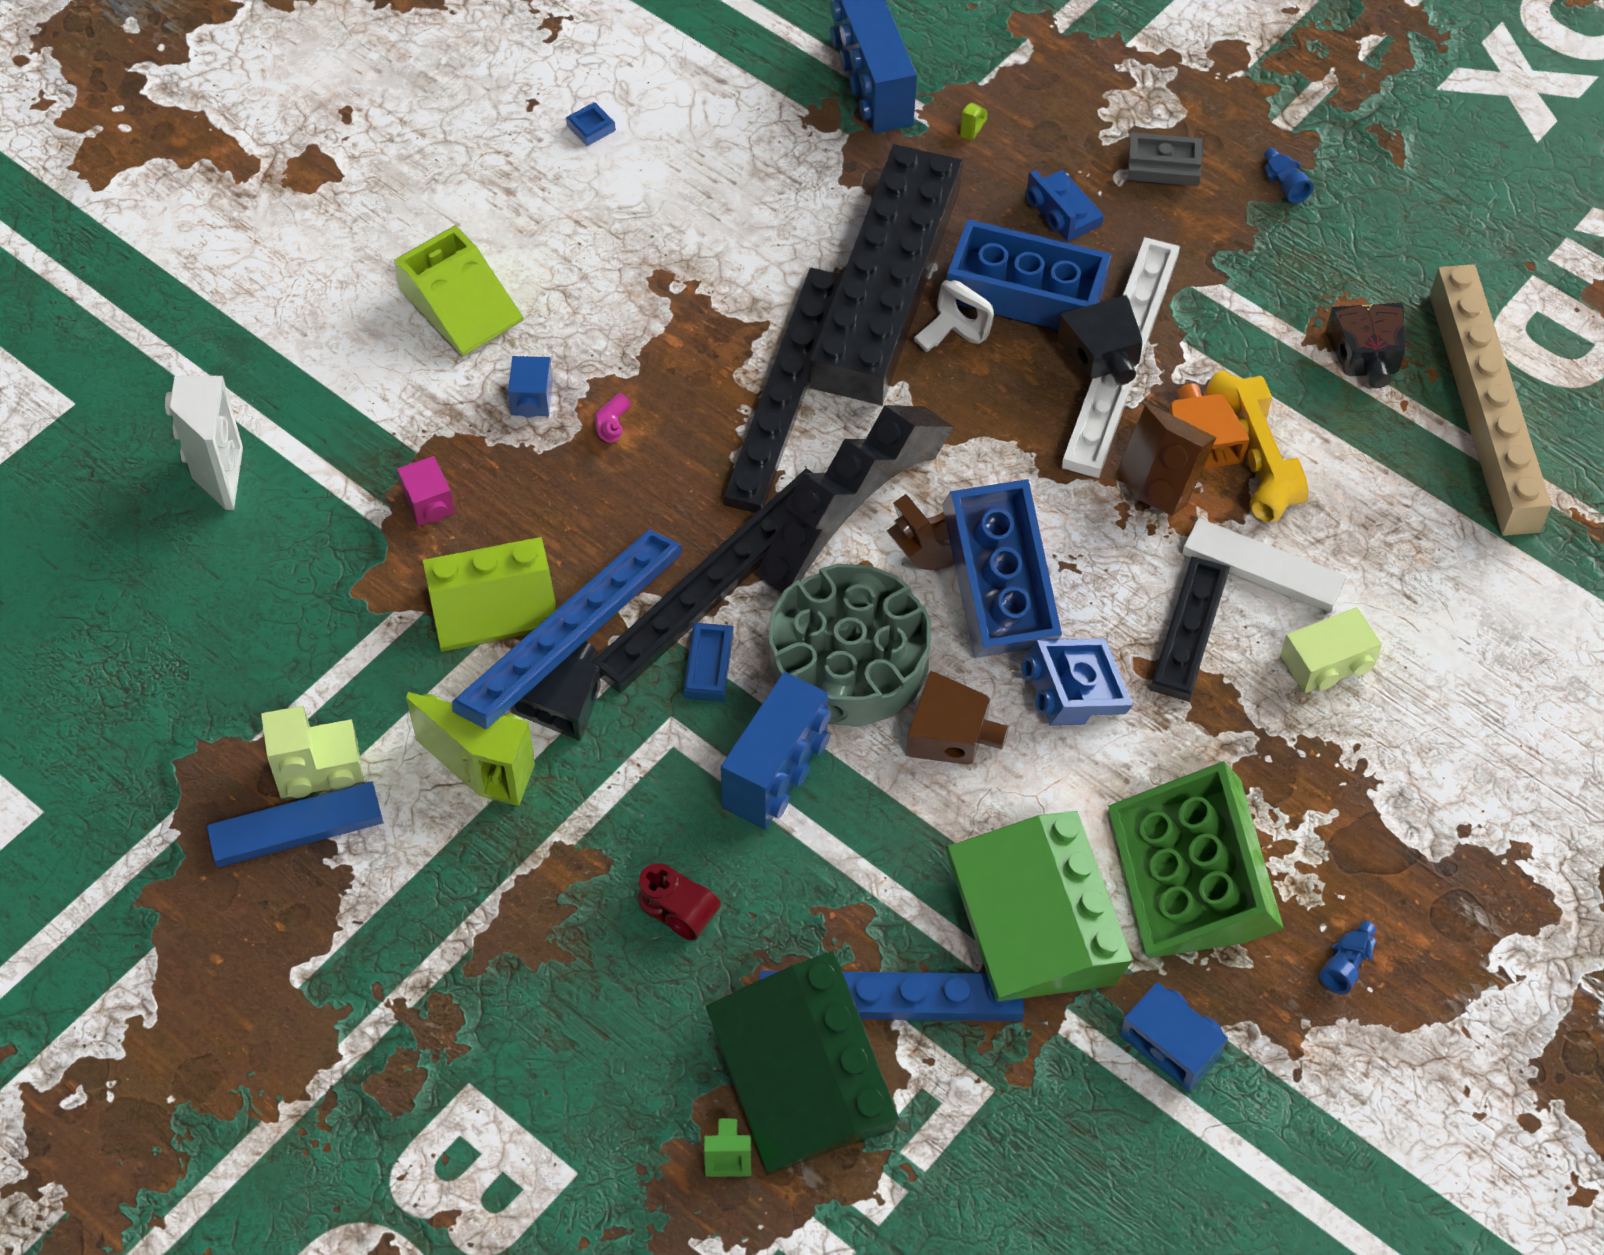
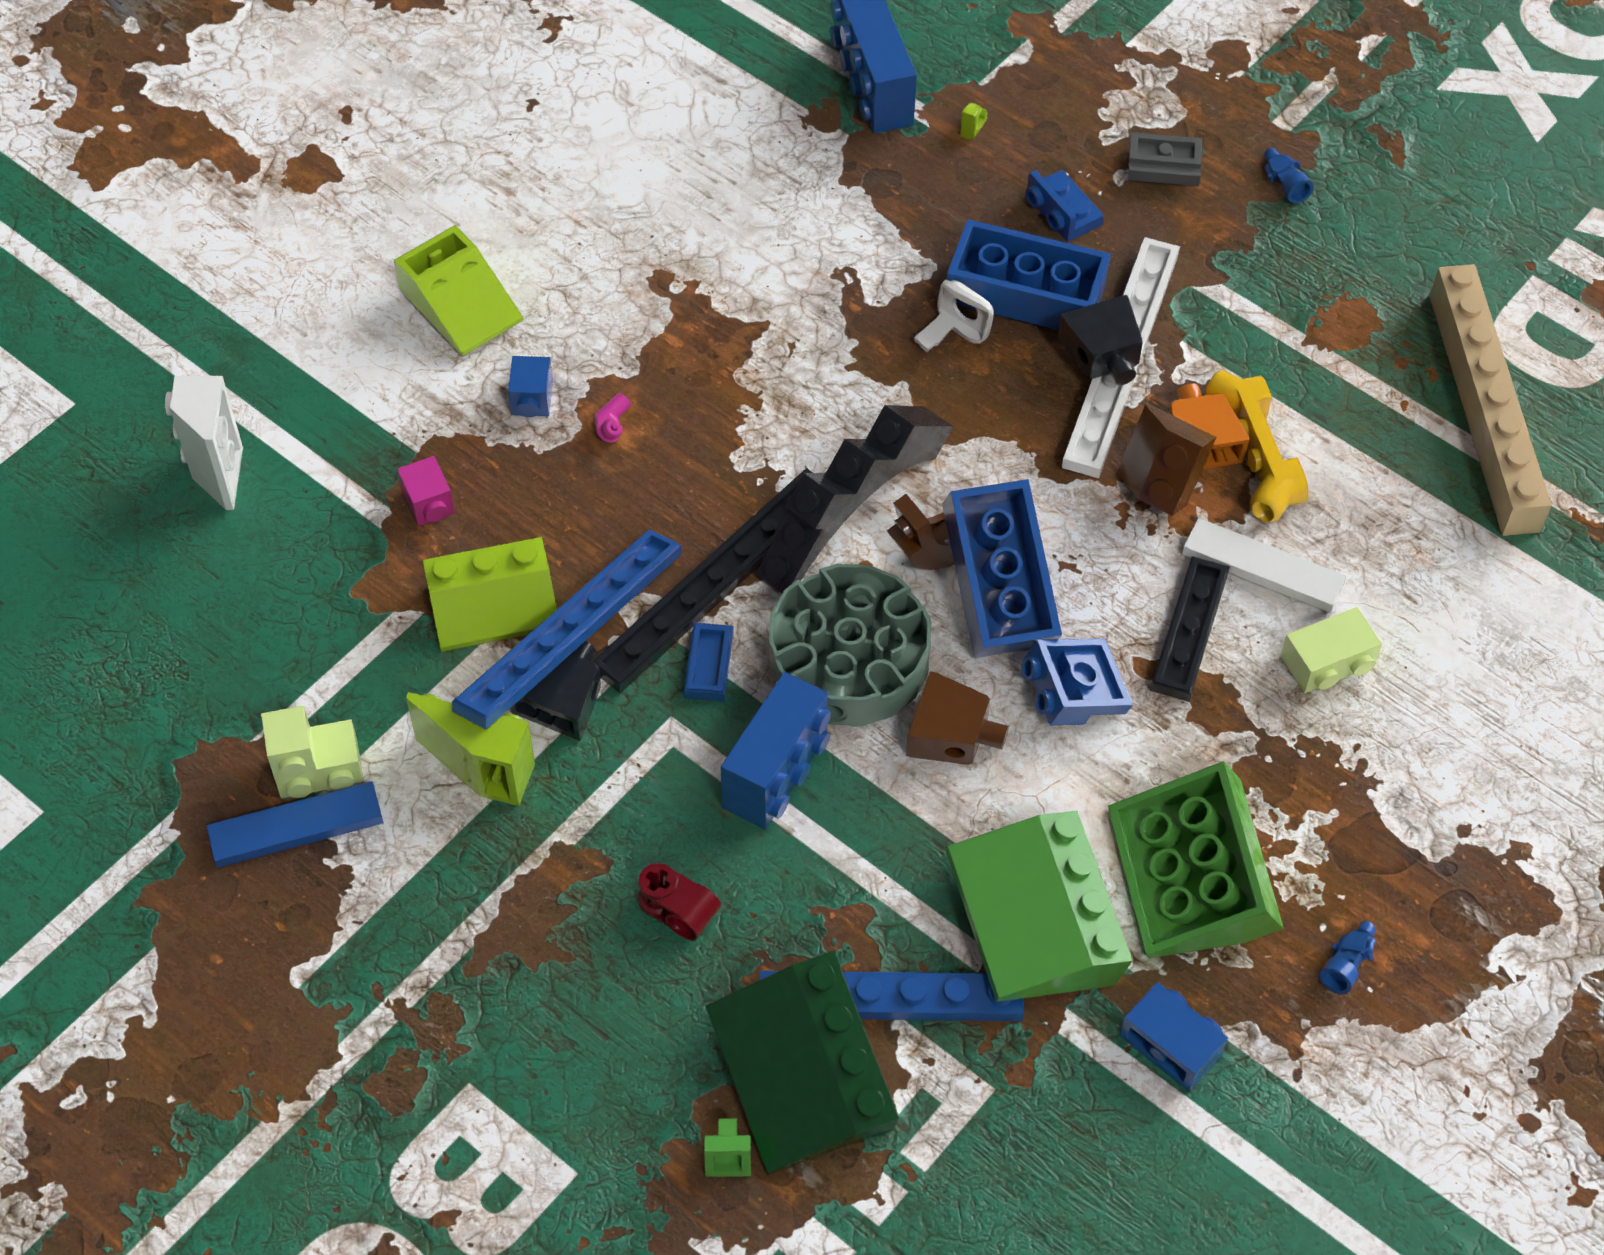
(590, 123): blue tile -> none
(782, 395): black plate -> none
(886, 275): black brick -> none
(1368, 340): torso -> none

